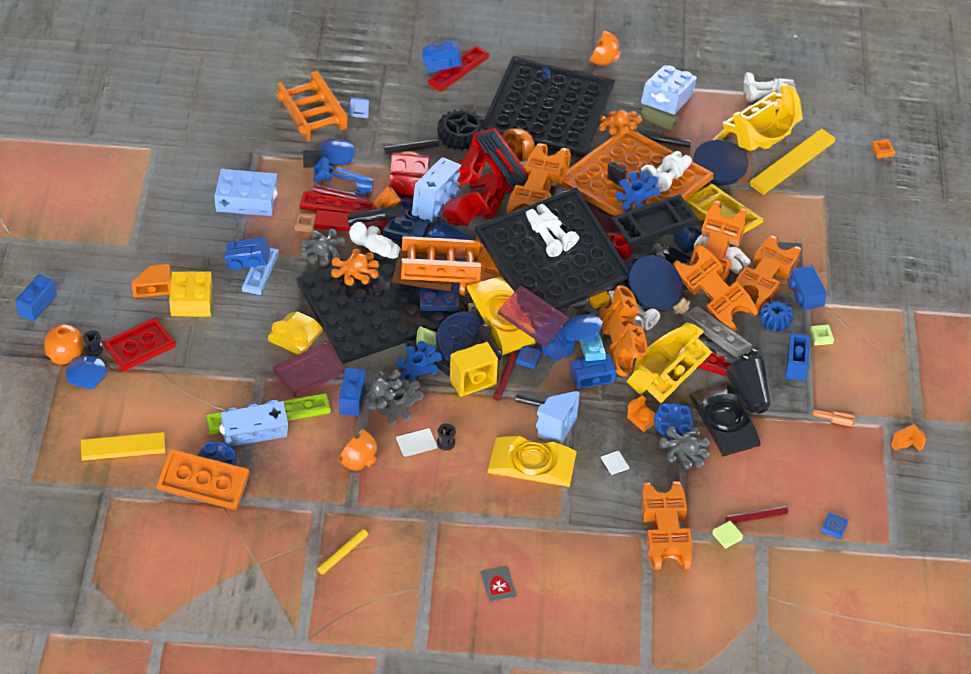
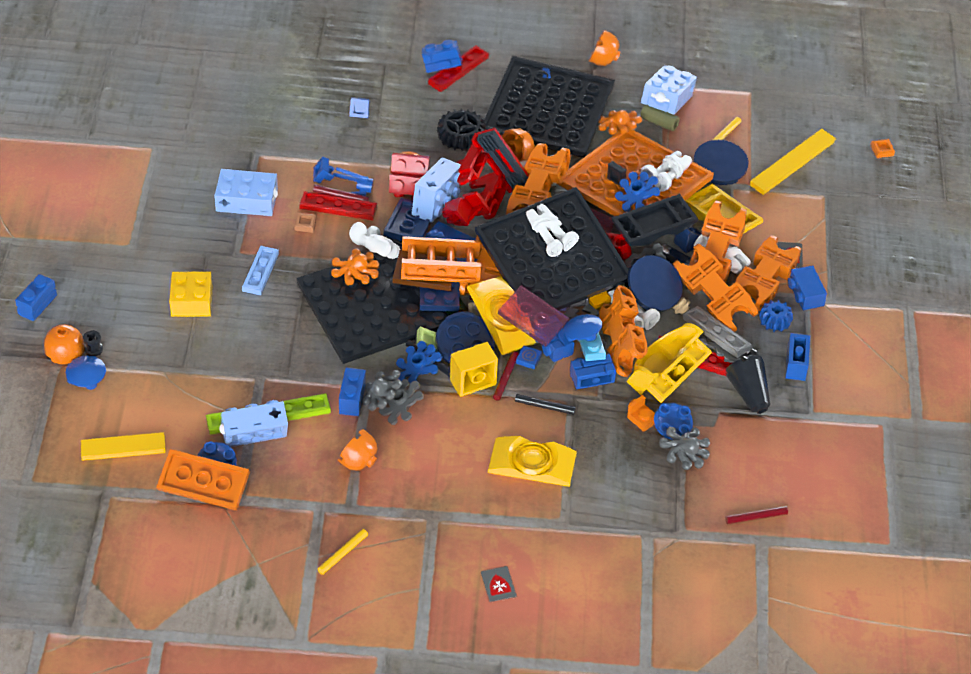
(139, 344): red tile -> none
(152, 281): orange slope -> none
(247, 253): blue brick -> none
(295, 332): yellow slope -> none
(309, 369): clear pink tile -> none
(311, 158): black tile -> none
(322, 247): dark grey animal -> none
(323, 95): orange fence -> none
(337, 151): blue dish -> none
(338, 221): red tile -> none
(376, 215): black axle -> none
(387, 198): orange bracket -> none
(411, 146): black bar -> none
(416, 442): white sticker -> none
(442, 441): black bush -> none
(483, 336): black piece -> none
(557, 416): light blue slope -> none
(615, 462): white sticker -> none
(667, 538): orange piece -> none
(668, 140): black bar -> none
(725, 419): black slope -> none
(727, 534): yellowish green tile -> none
(759, 90): white piece -> none
(759, 123): yellow piece -> none
(821, 334): yellowish green tile -> none
(834, 526): blue tile -> none
(836, 417): axle -> none
(909, 436): orange bracket -> none

